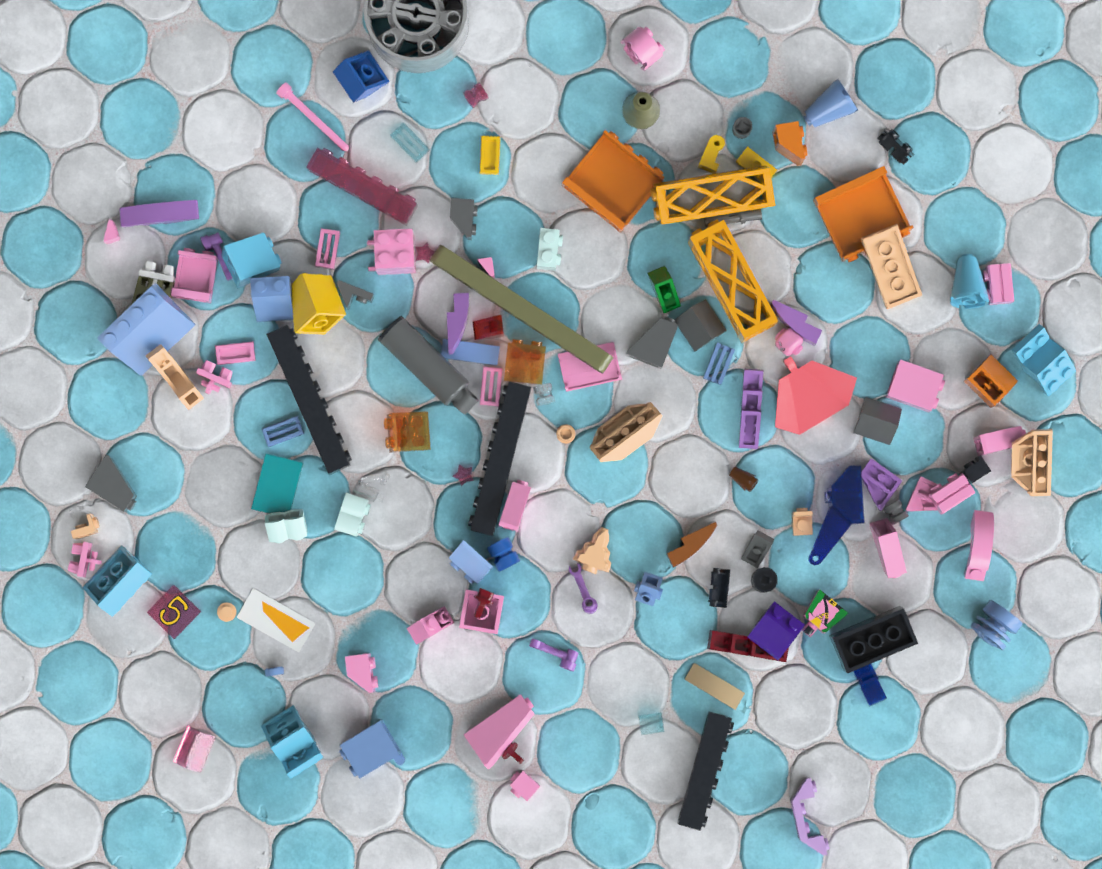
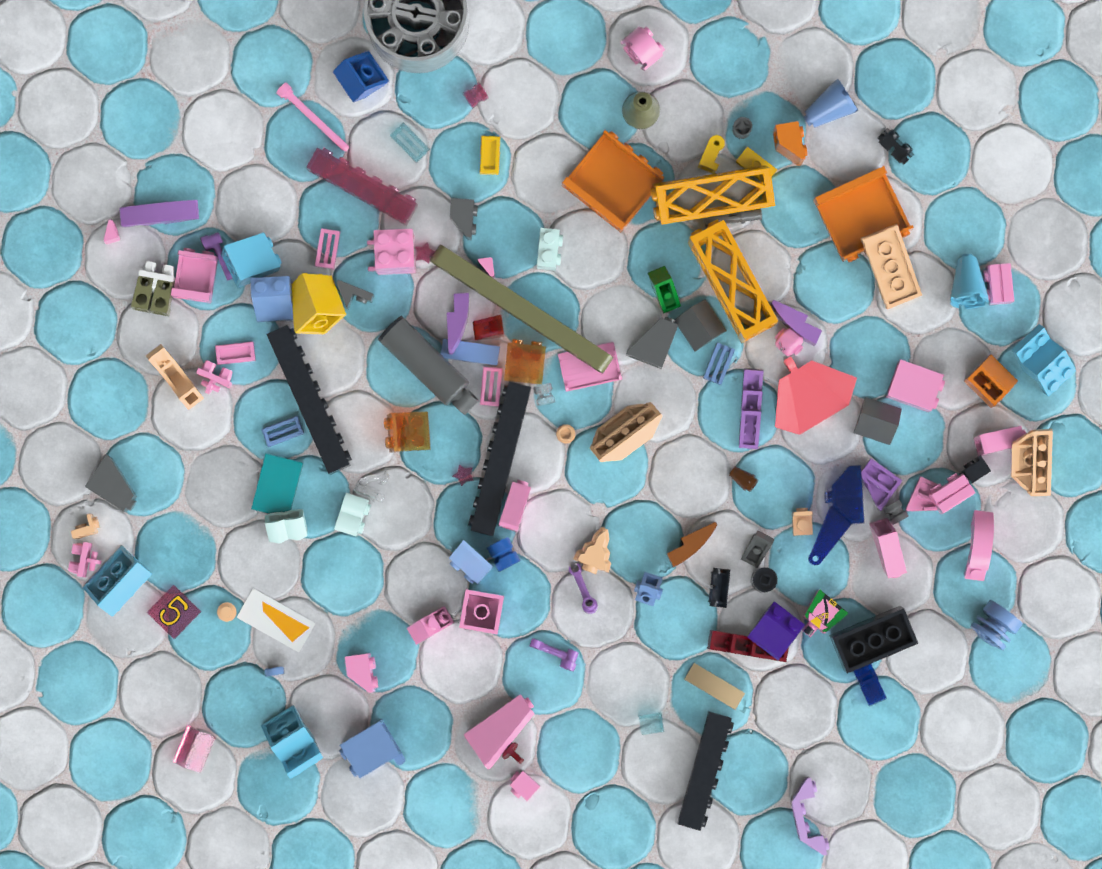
(144, 326): slope -> none
(484, 597): dark red piece -> none

